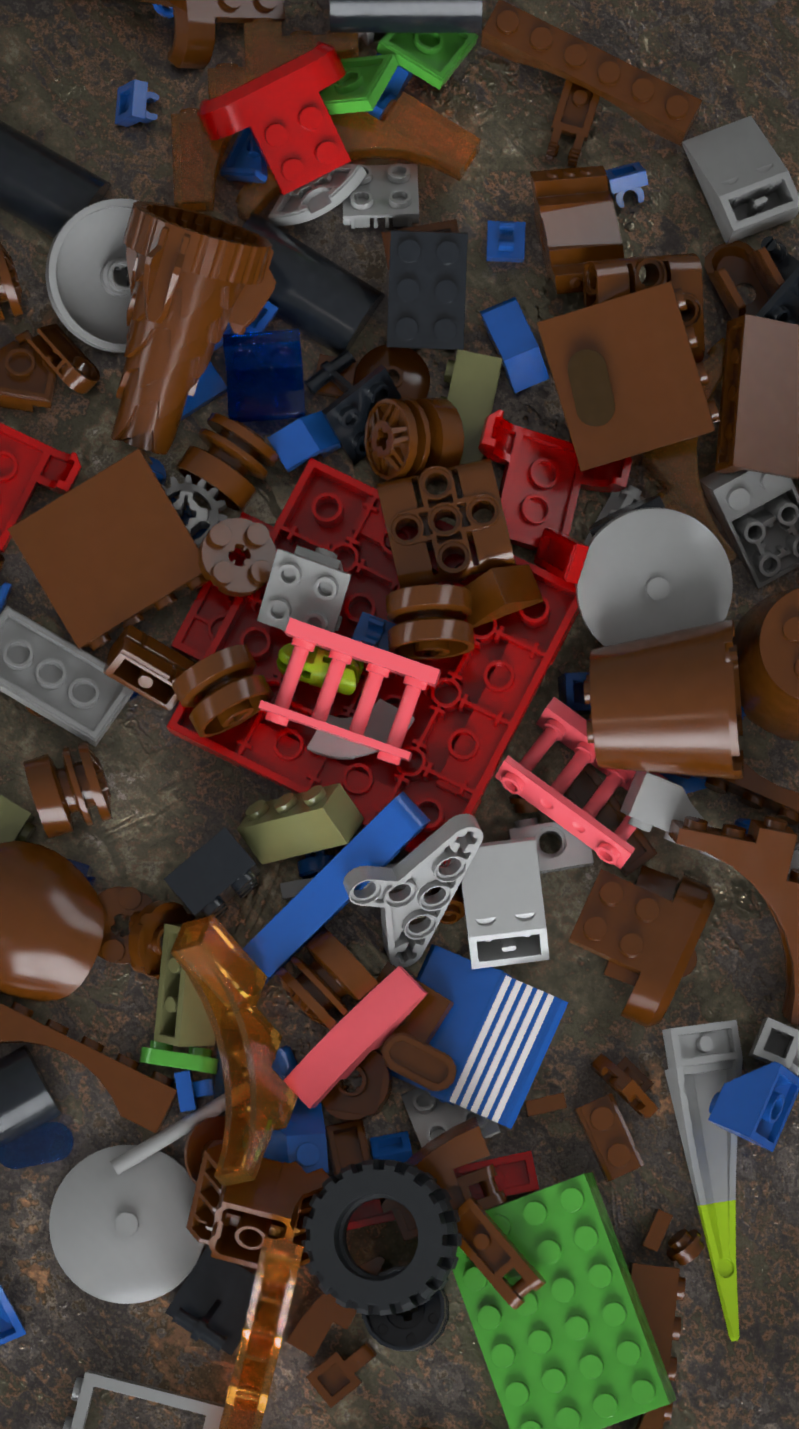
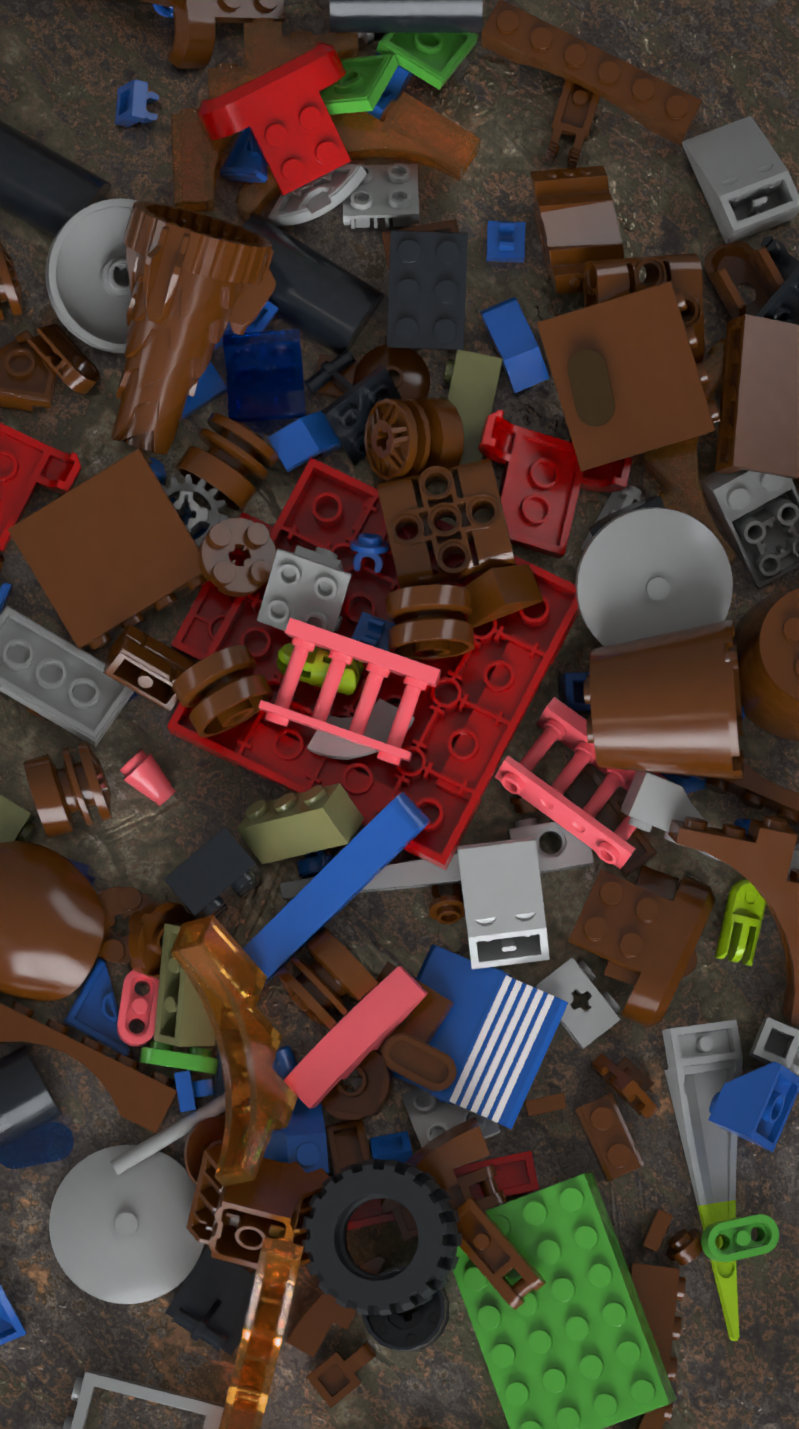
(97, 1011): none -> blue tile
(137, 1008): none -> coral plate
(147, 777): none -> coral cone
(369, 546): none -> blue plate
(420, 873): light grey beam -> none
(561, 555): red tile -> none
(581, 1025): none -> light grey brick
(627, 178): blue tile -> none
(737, 1238): none -> bright green plate
(741, 924): none -> lime arm

